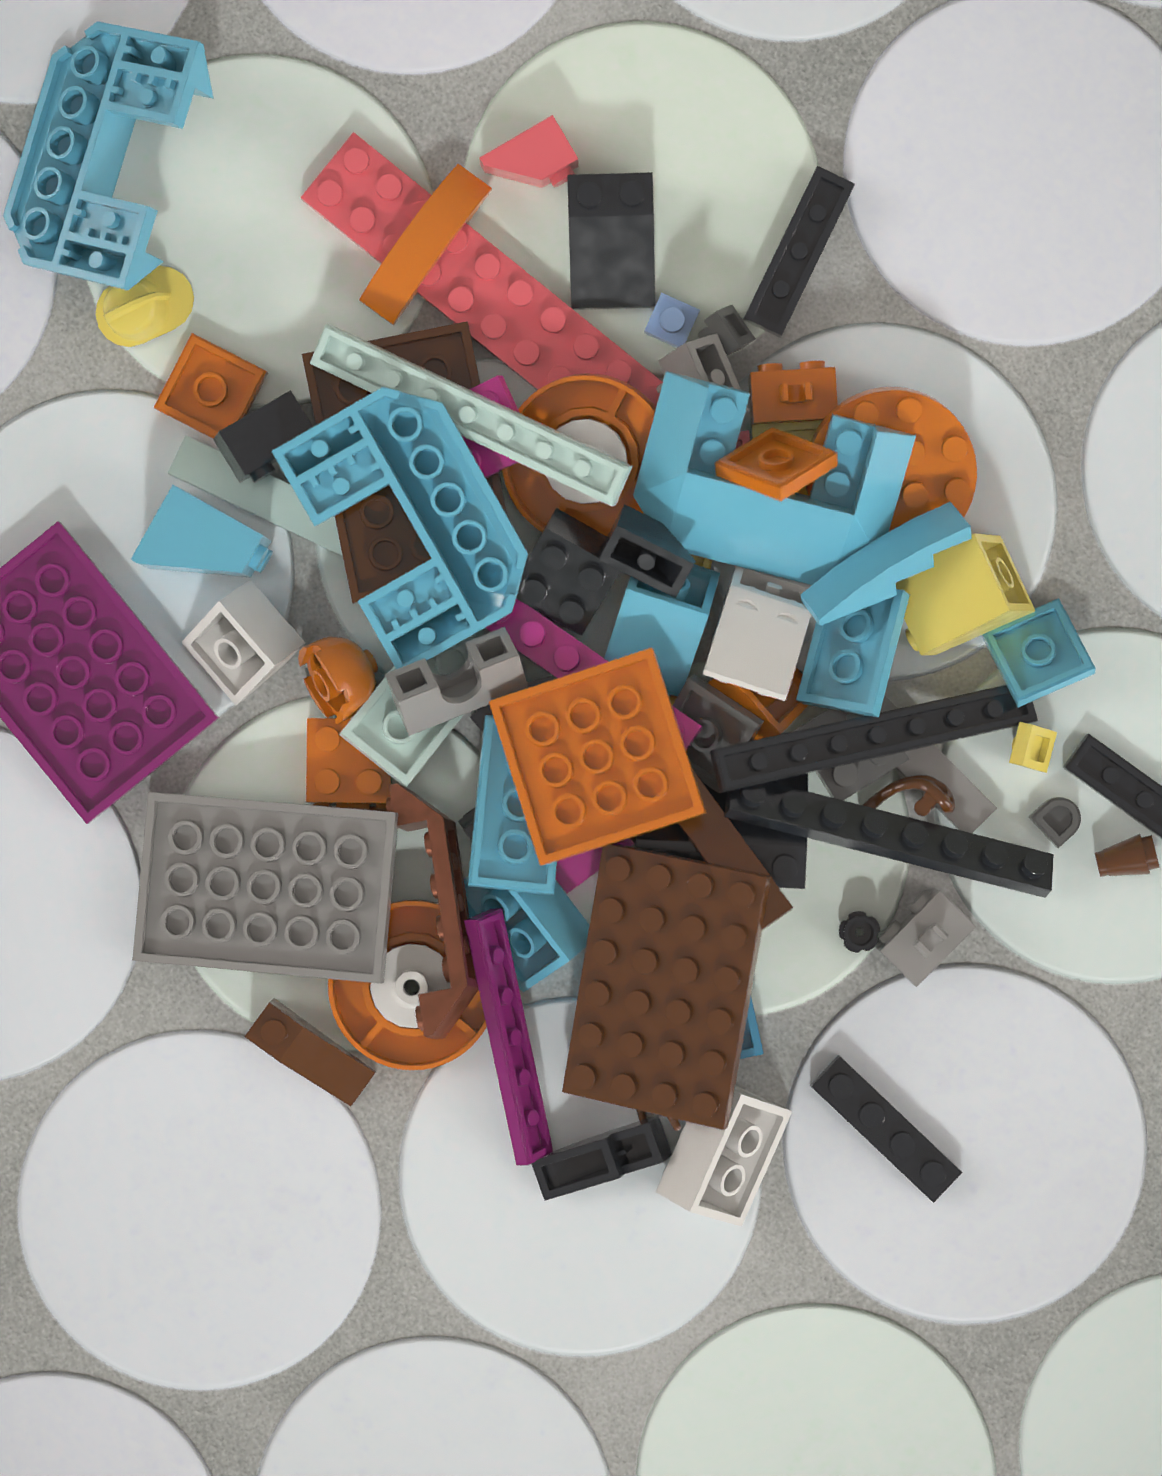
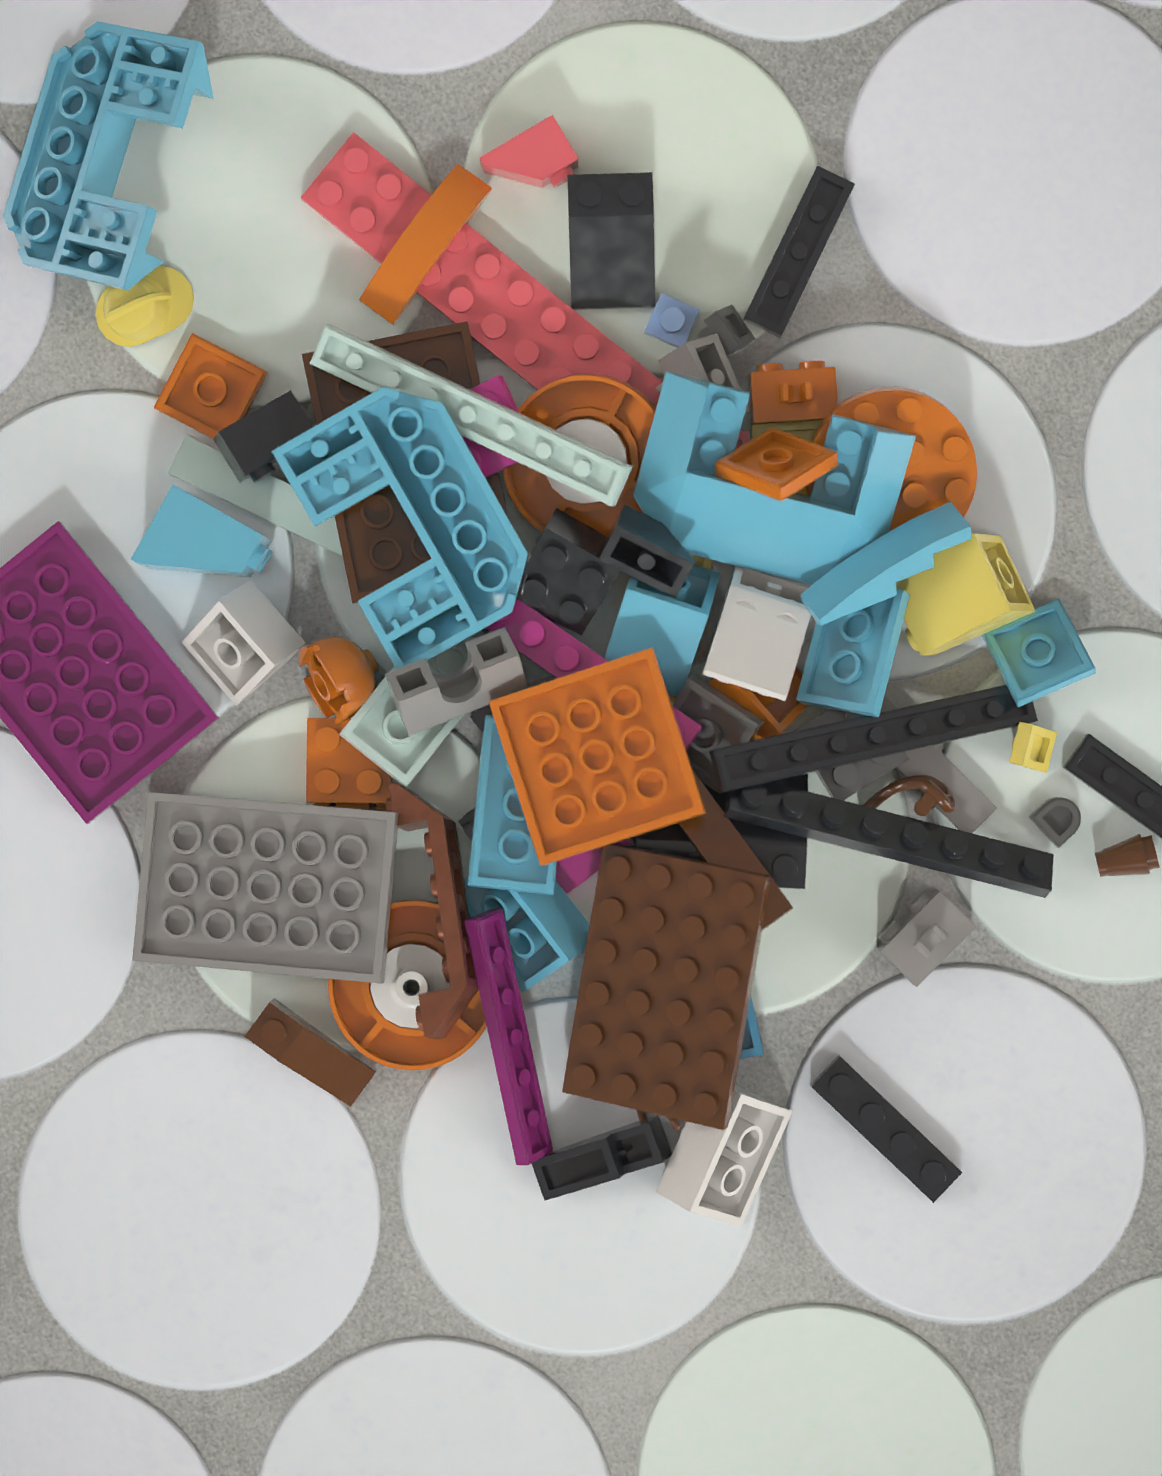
(870, 928): black plate -> none

